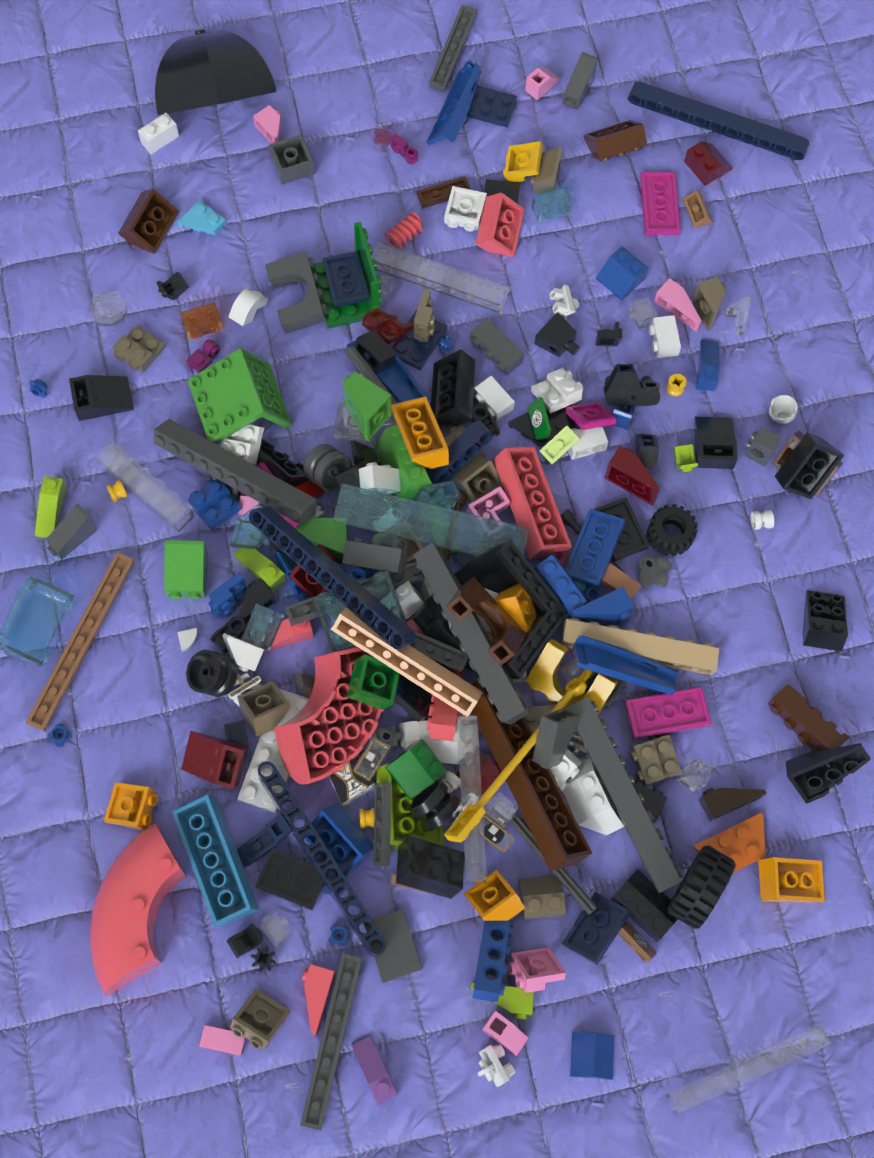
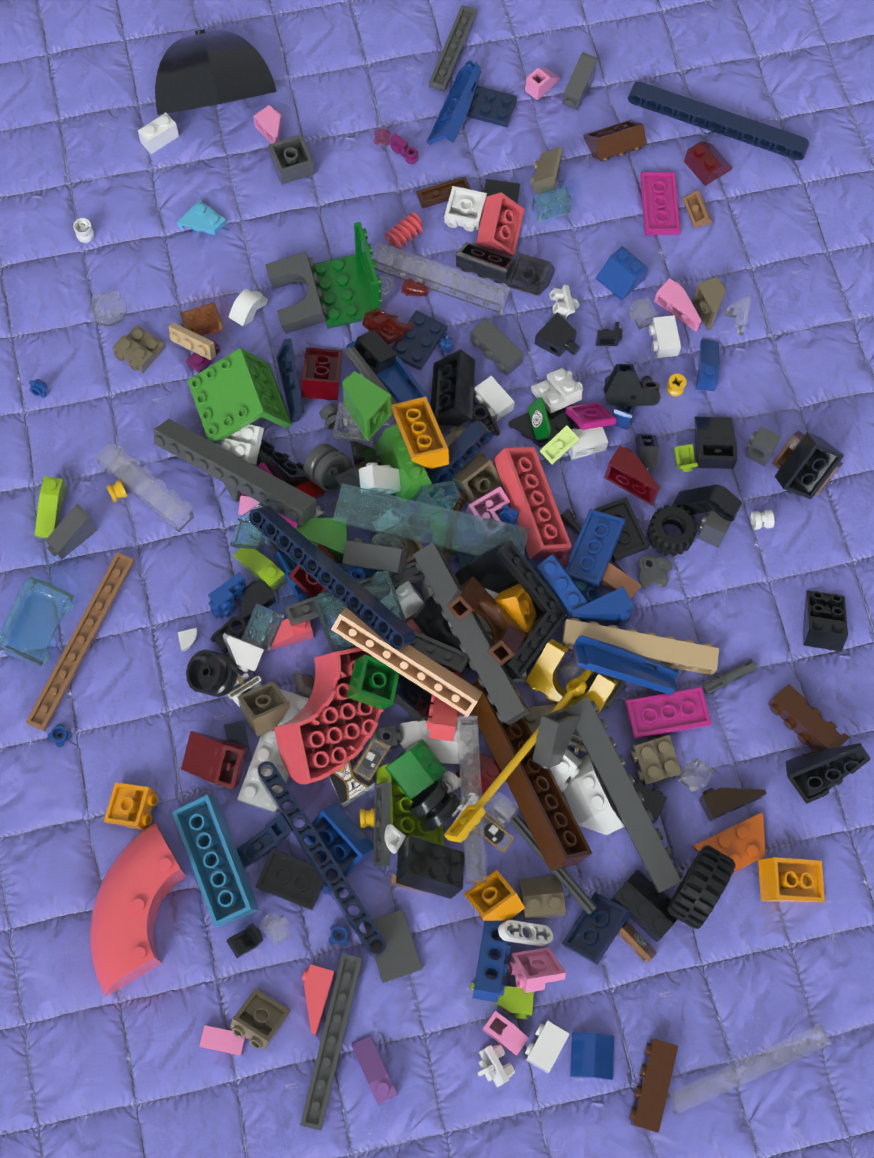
(83, 230): none -> white wheel
(100, 395): black slope -> none
(148, 221): reddish brown slope -> none
(173, 286): black bracket -> none
(185, 569): bright green slope -> none
(192, 341): none -> tan plate
(214, 503): blue plate -> none
(269, 960): black gear -> none
(289, 379): none -> dark blue wing
(321, 374): none -> dark red slope
(329, 414): none -> dark grey wheel
(345, 279): dark blue plate -> none
(393, 838): none -> white tile
(414, 288): none -> clear red cone
(424, 318): dark tan plate -> none
(484, 262): none -> black slope
(509, 515): none -> blue plate
(518, 937): none -> white beam
(523, 161): yellow plate -> none
(530, 274): none -> clear smoke slope
(547, 1046): none -> white brick
(654, 1085): none -> reddish brown brick
(709, 499): none -> black beam
(713, 528): none -> dark grey brick
(729, 676): none -> dark grey axle
(783, 409): white hair -> none

